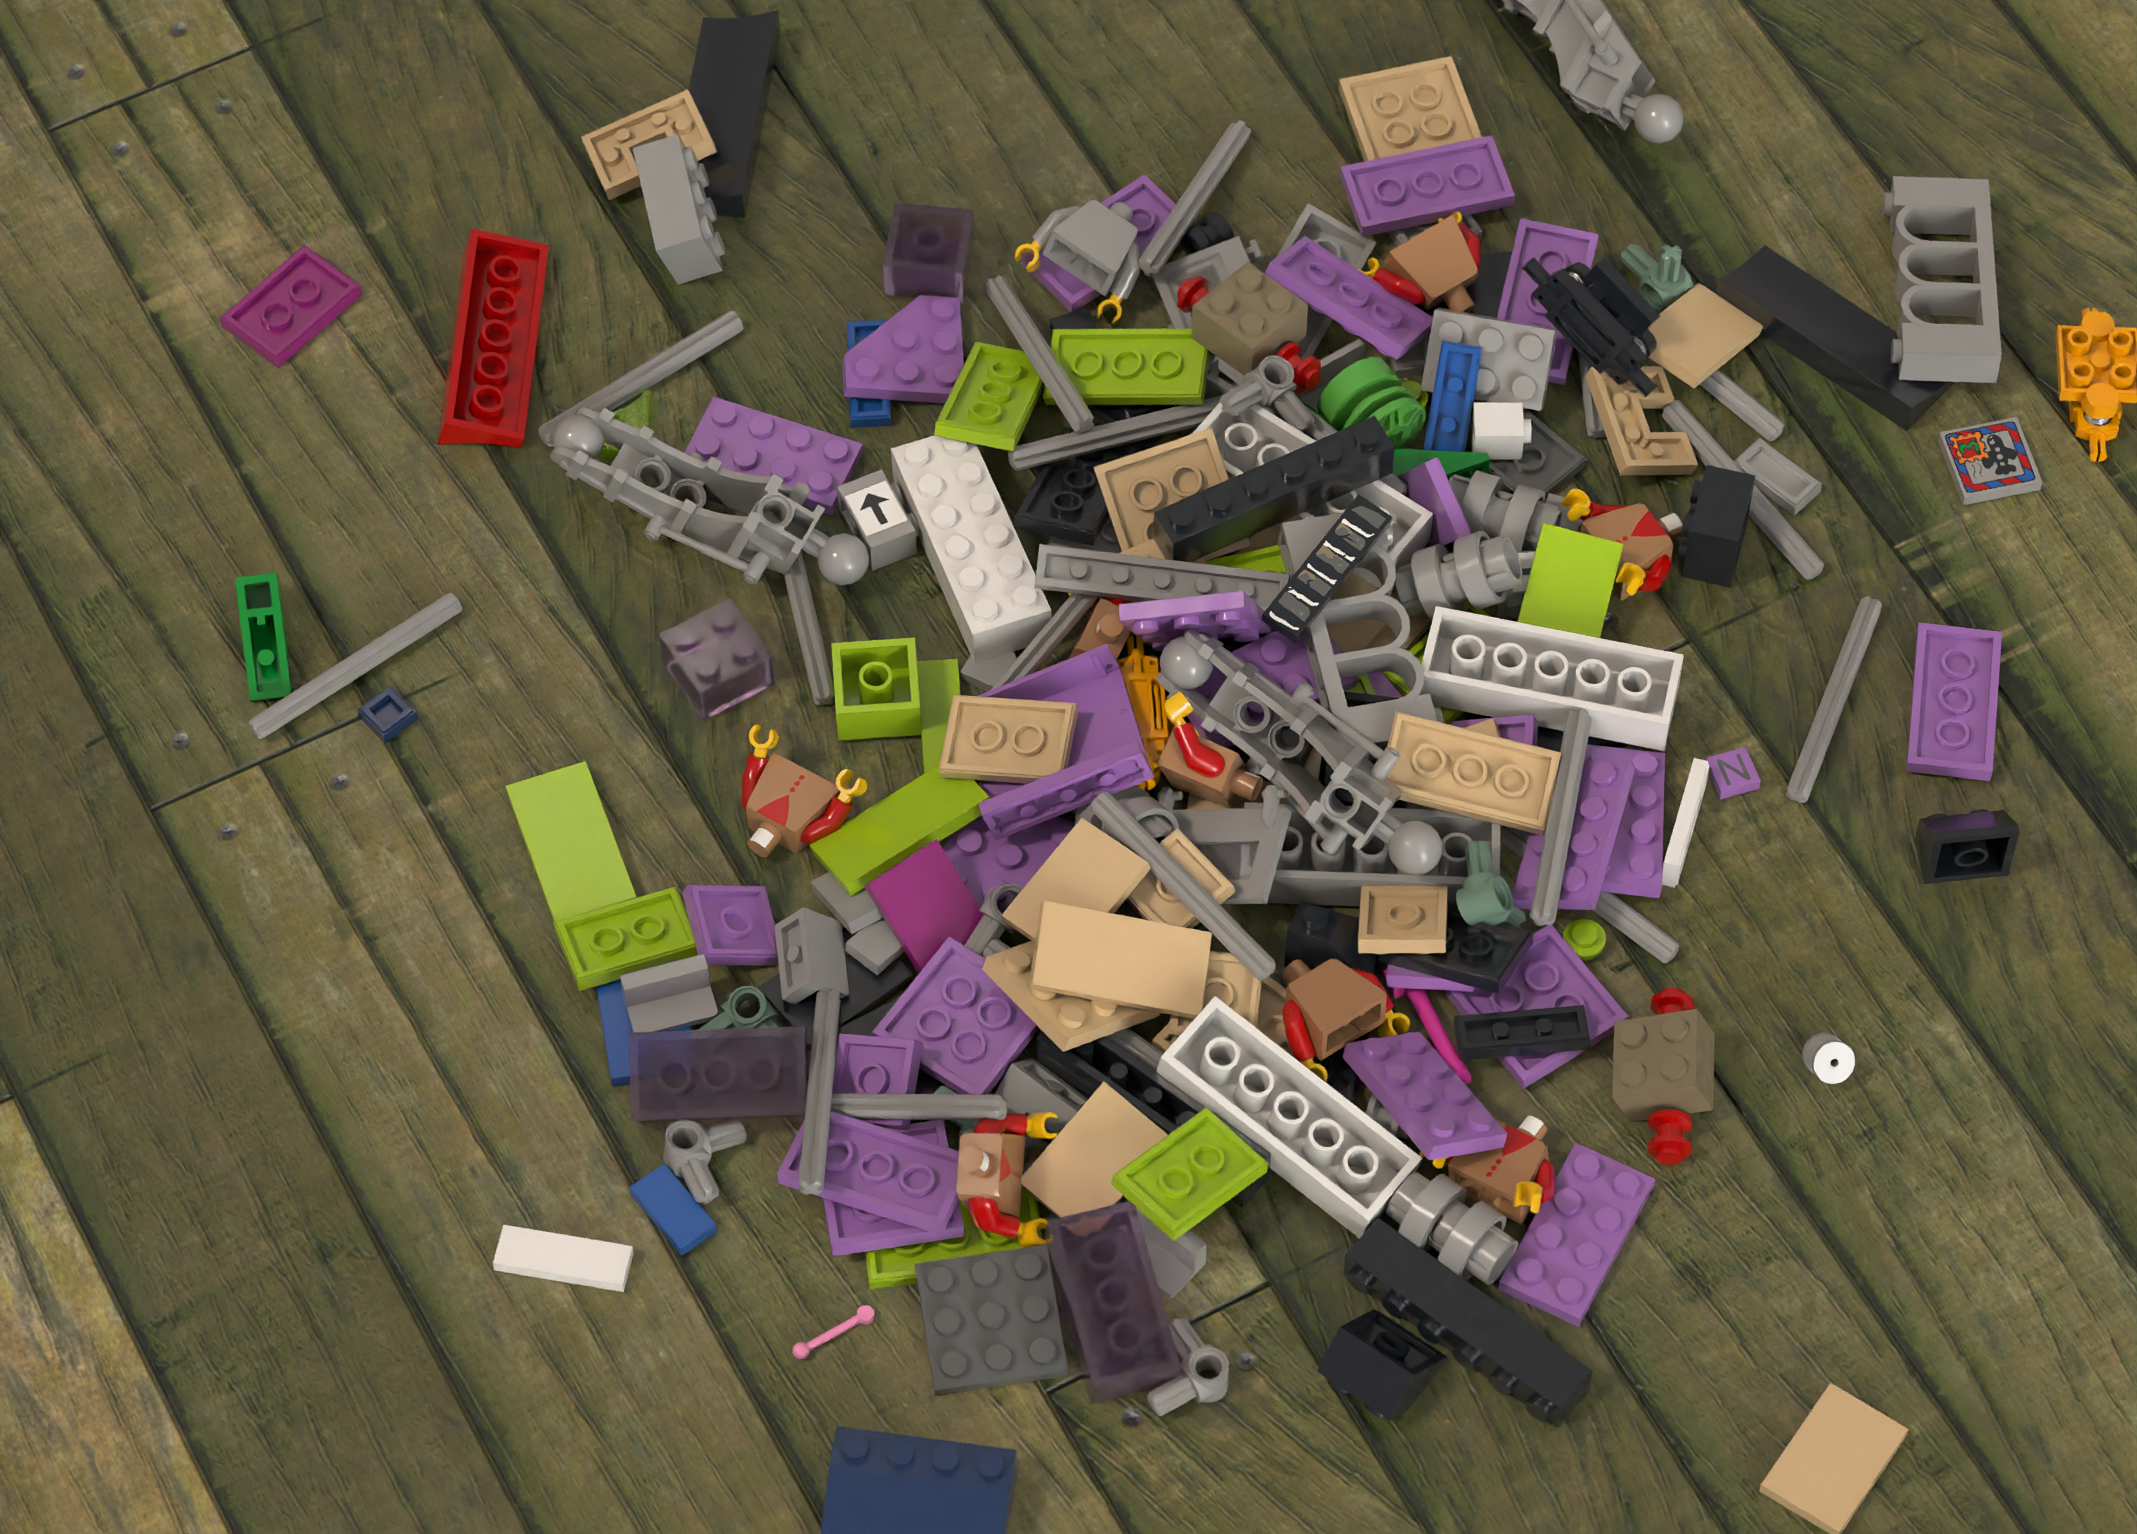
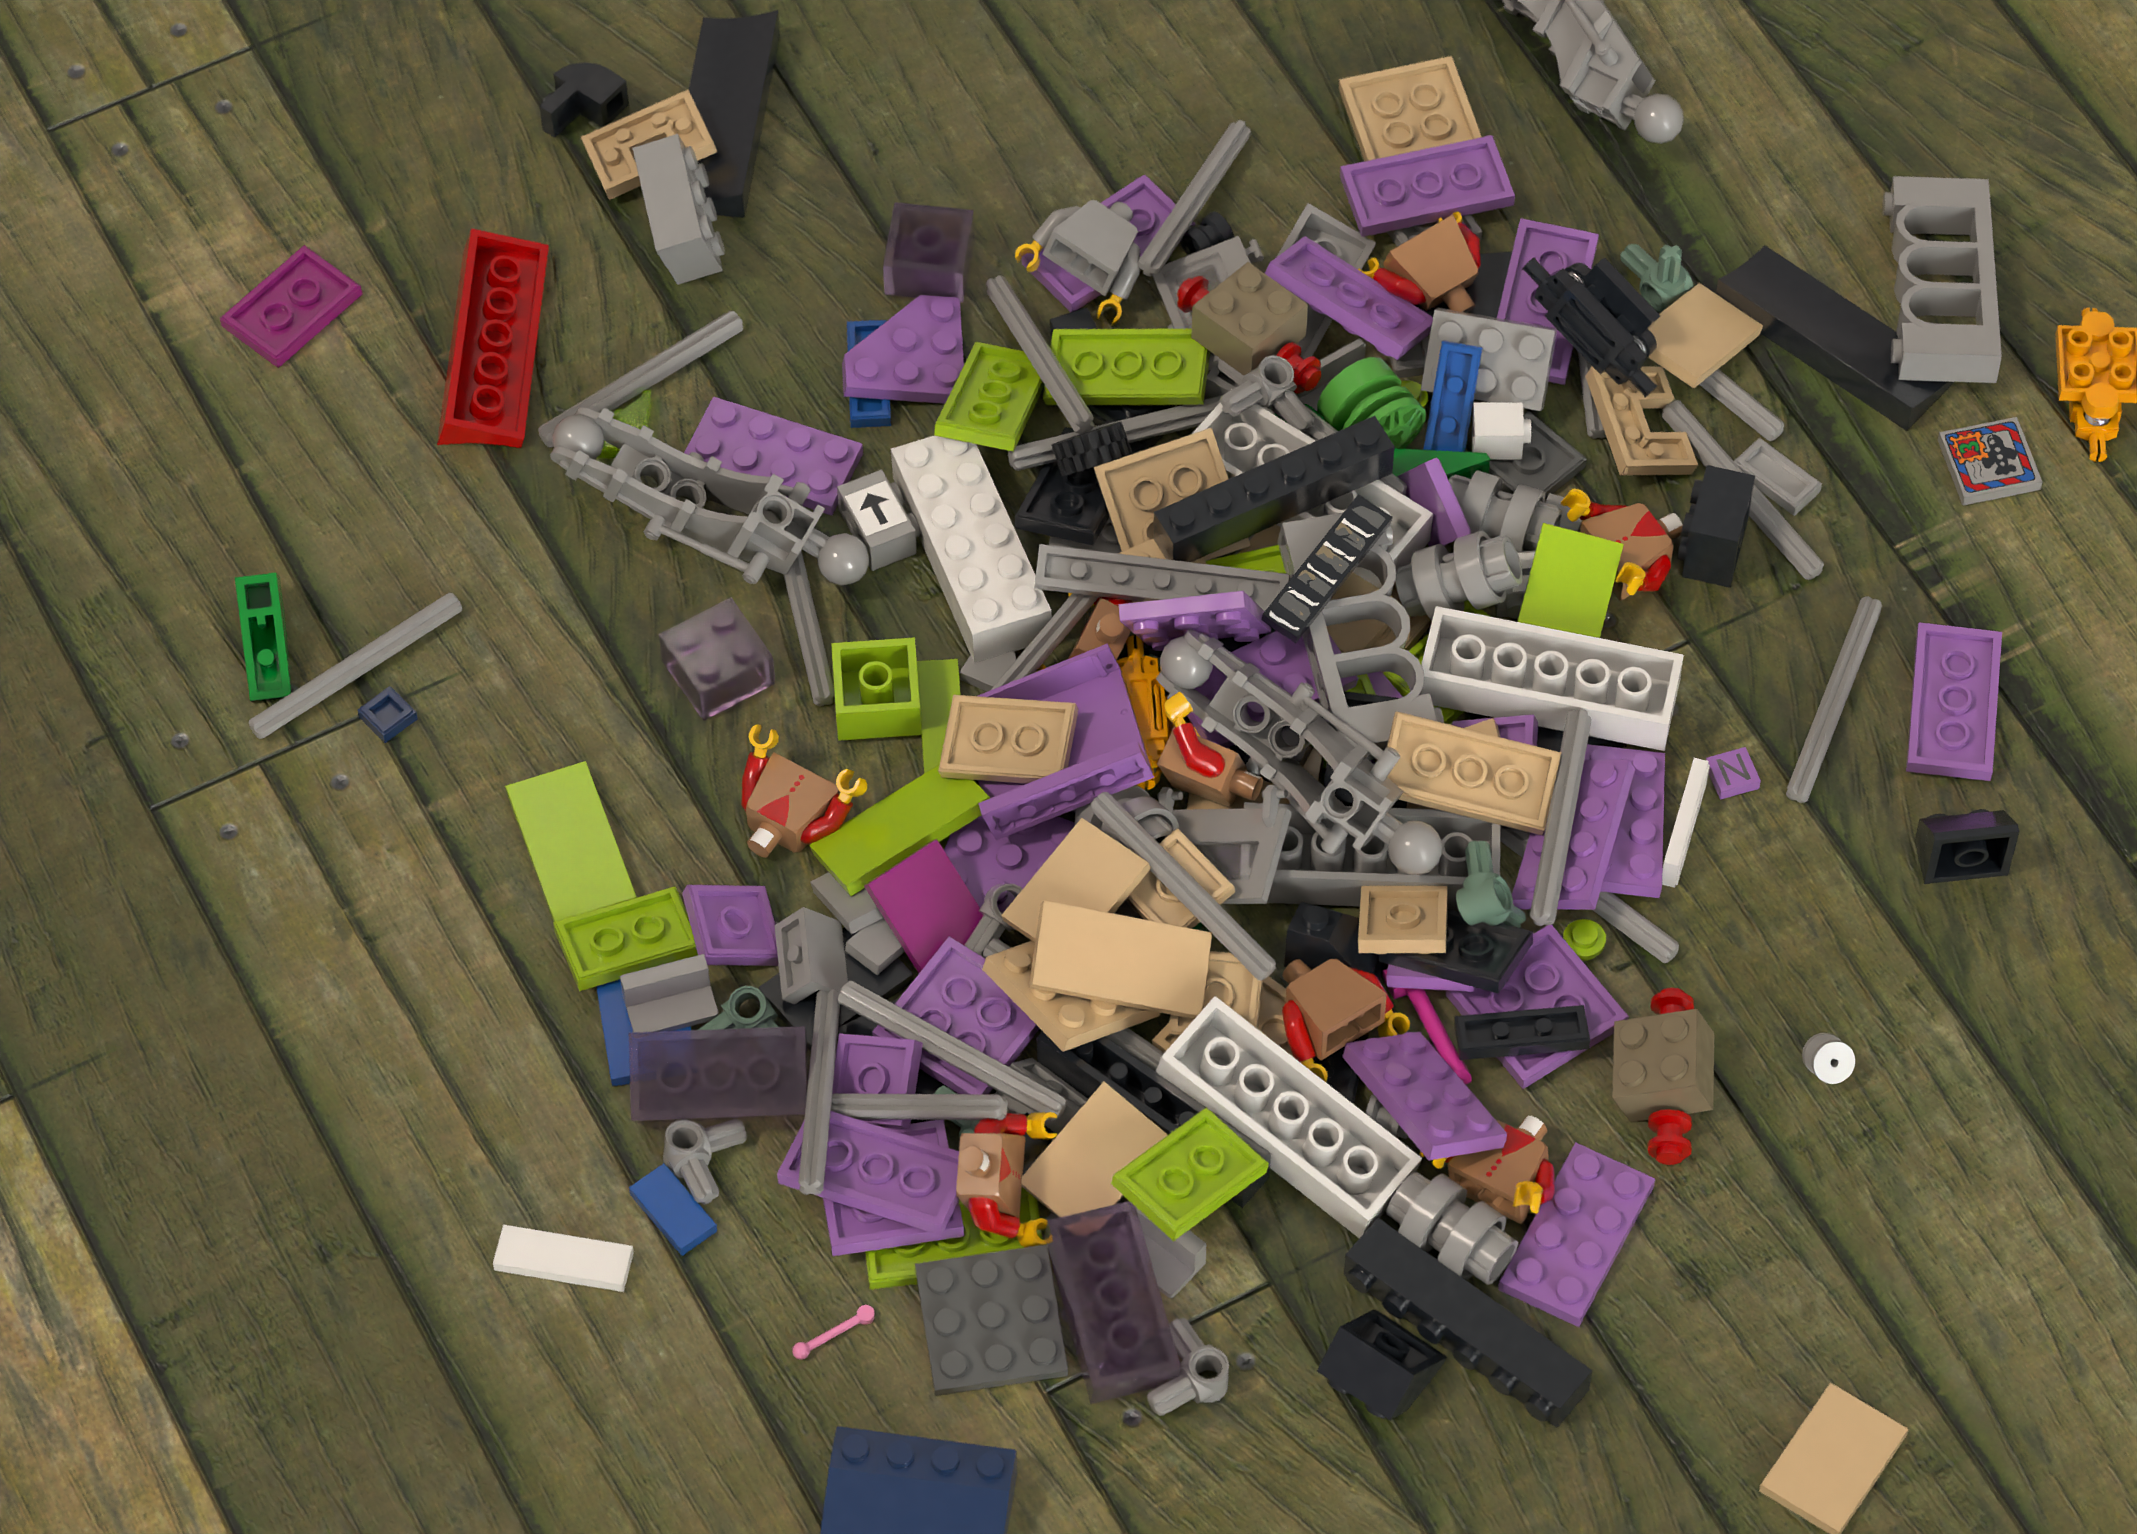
(585, 91): none -> black brick
(951, 1050): none -> light grey axle
(1091, 448): none -> black tyre

